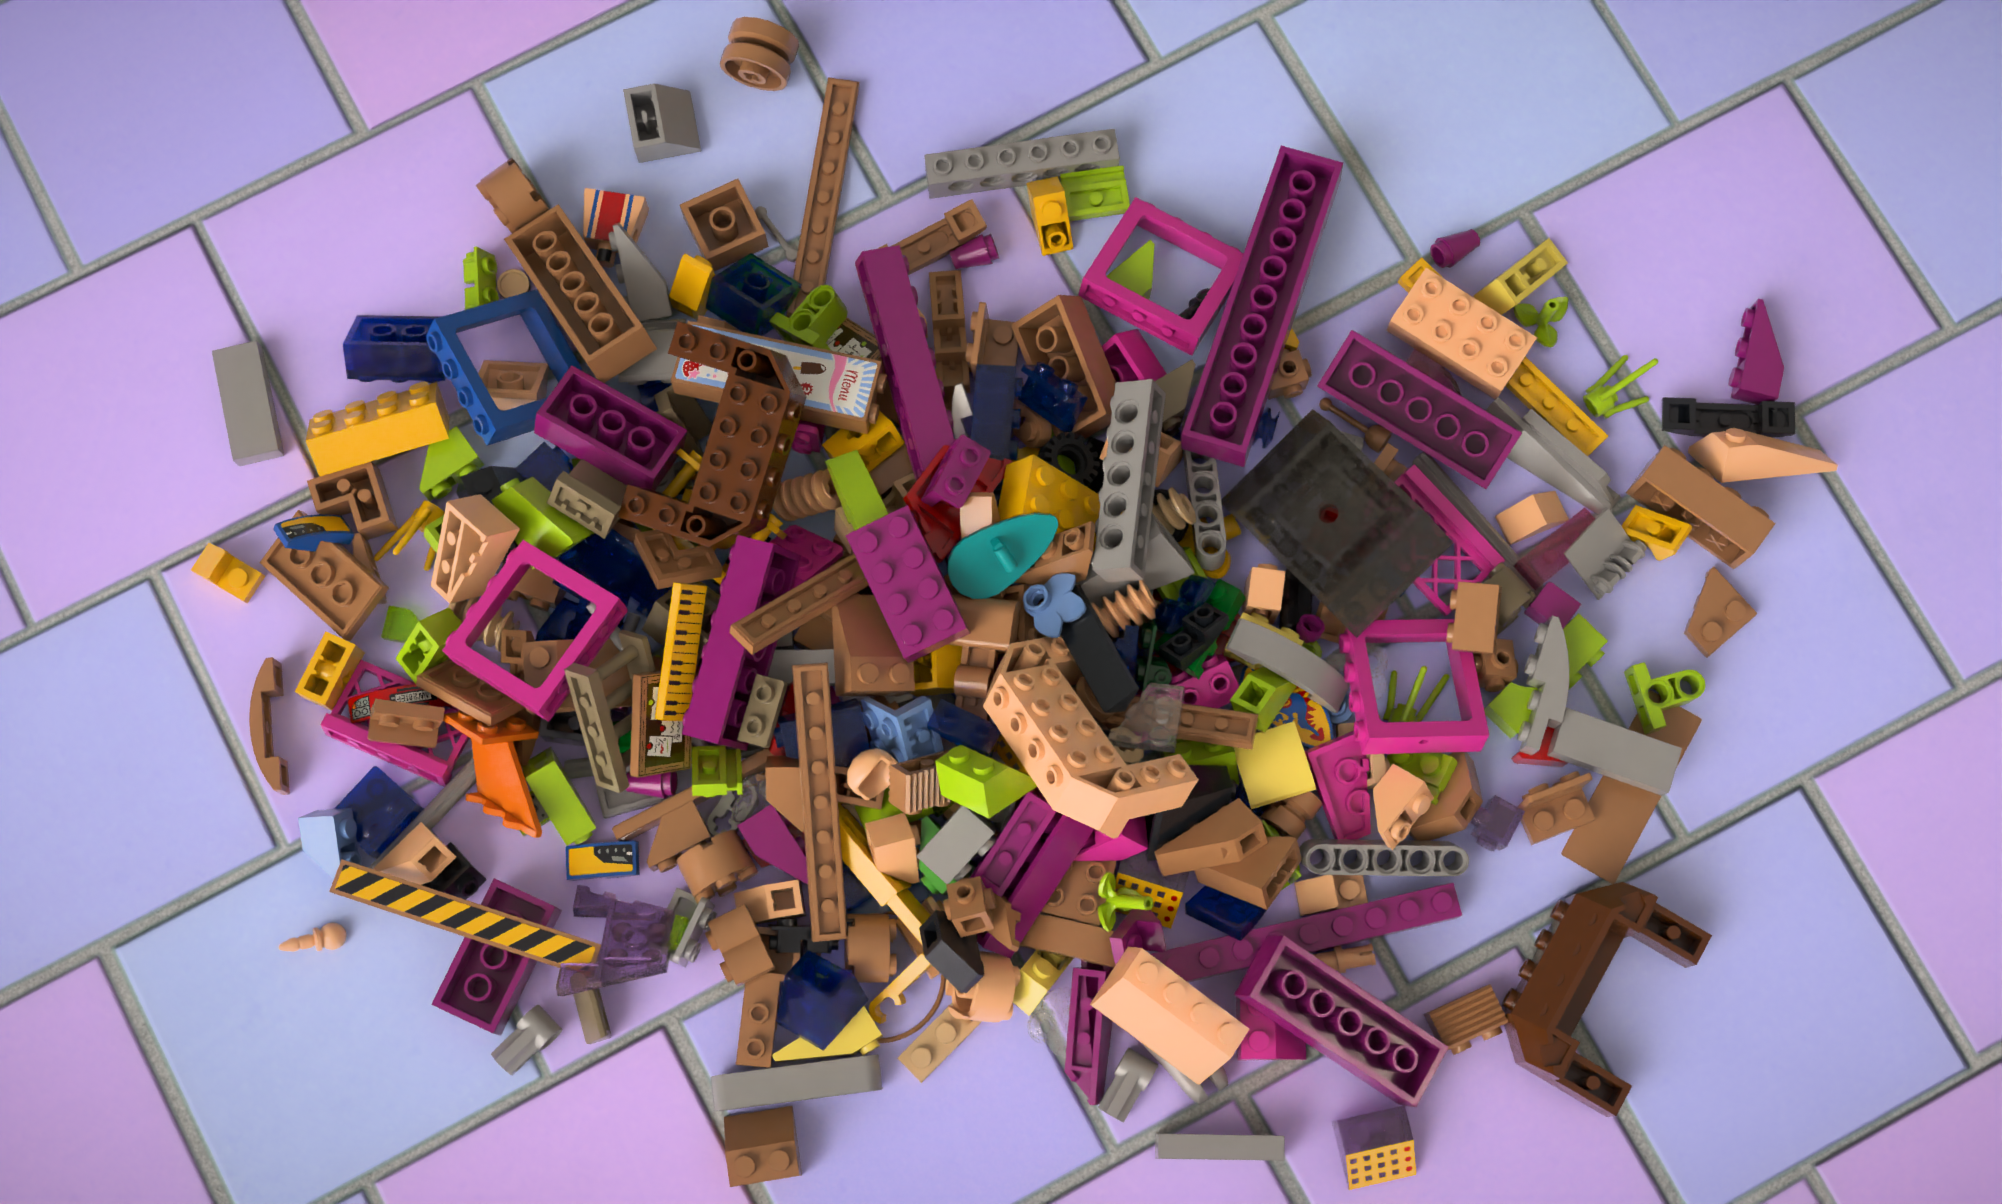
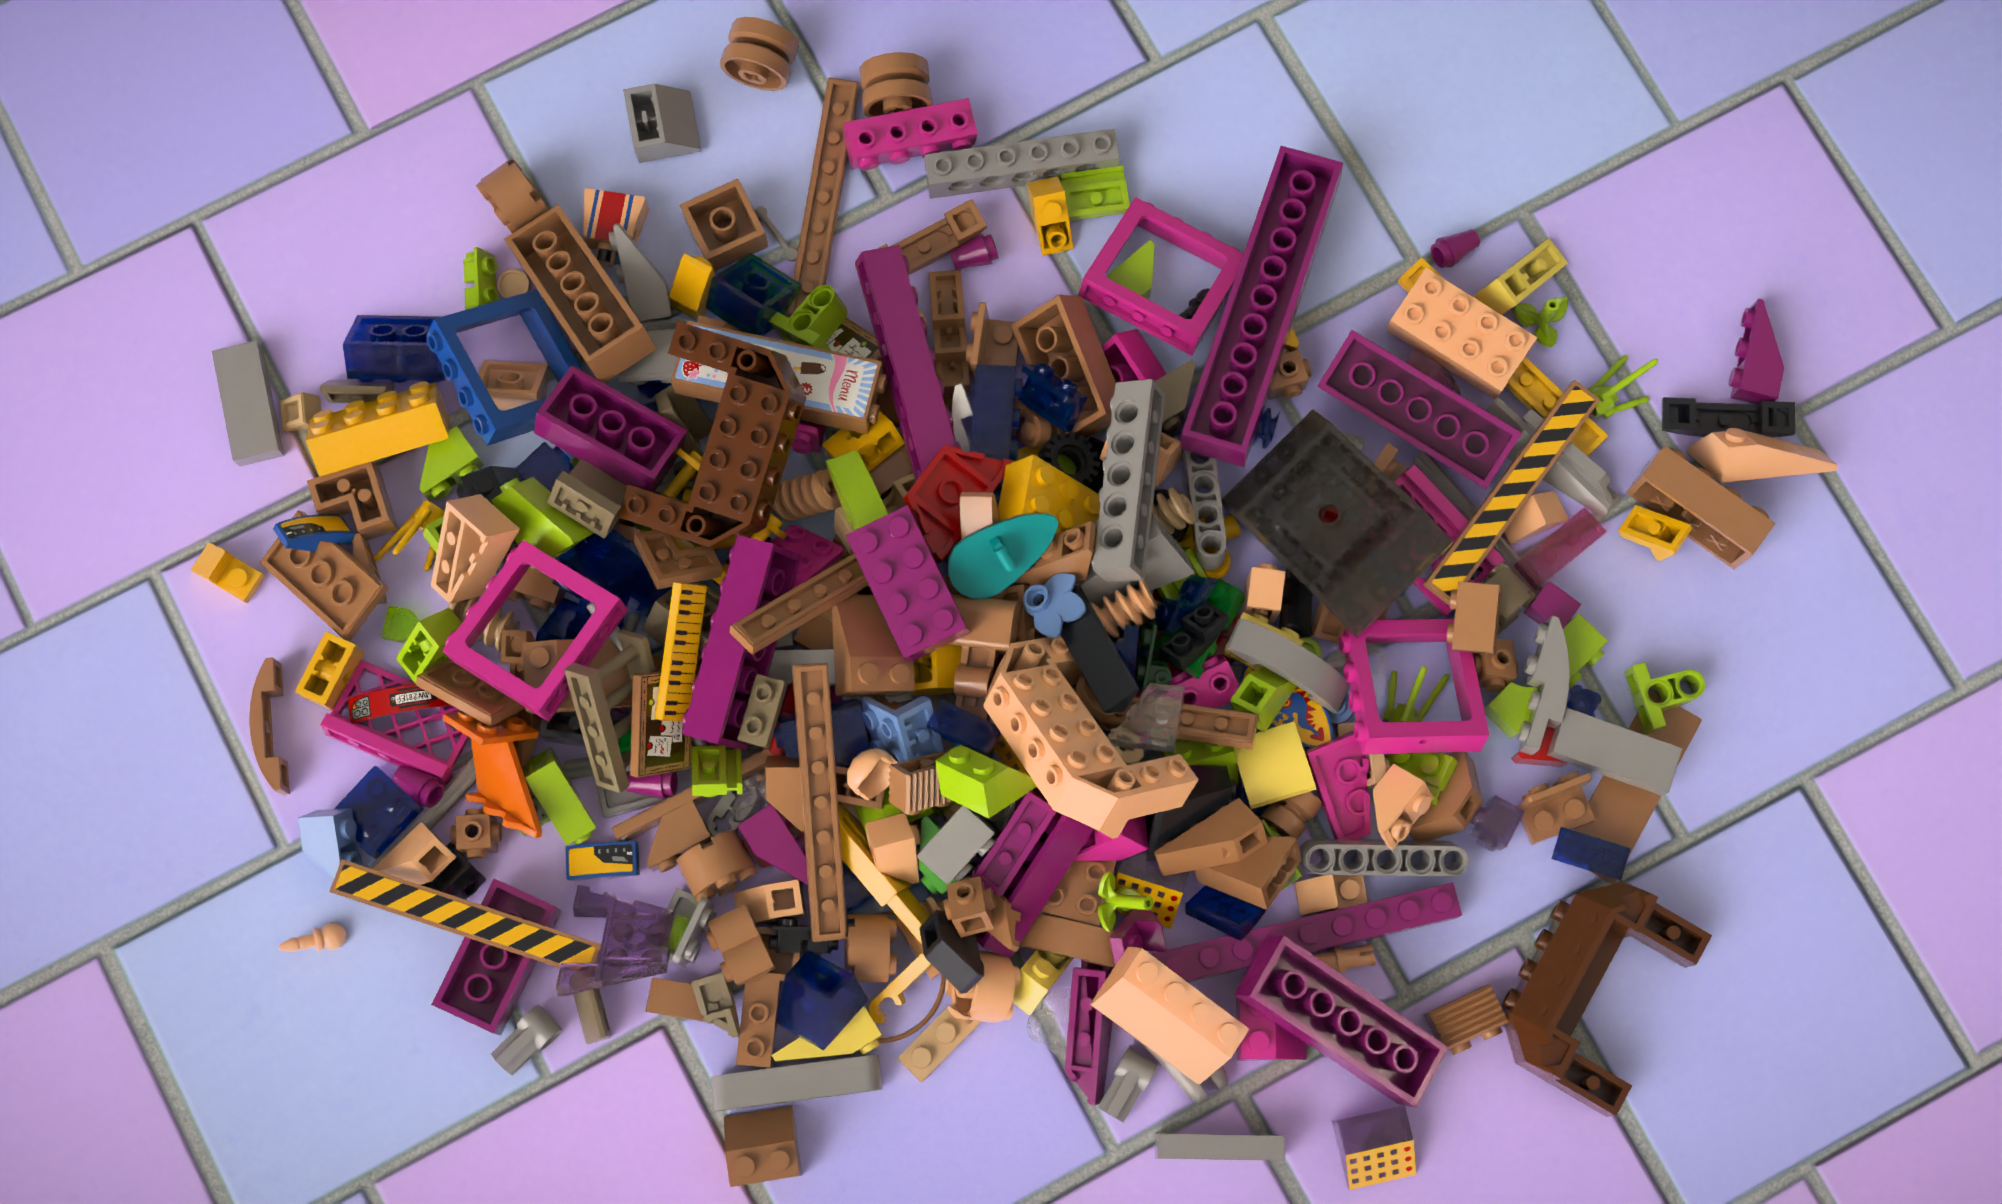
(298, 410): none -> tan slope
(353, 390): none -> dark tan slope
(405, 723): medium nougat bracket -> none
(420, 786): none -> magenta cone
(484, 842): none -> medium nougat brick
(673, 999): none -> medium nougat slope
(717, 1002): none -> dark tan slope
(894, 83): none -> medium nougat wheel
(909, 134): none -> dark pink brick
(957, 473): magenta bracket -> none
(1310, 628): magenta hinge -> none
(1375, 436): medium nougat hinge -> none
(1512, 491): none -> tile
(1591, 700): none -> clear blue plate
(1591, 853): none -> clear blue slope
(1604, 554): light grey hinge -> none
(1717, 614): medium nougat wing -> none

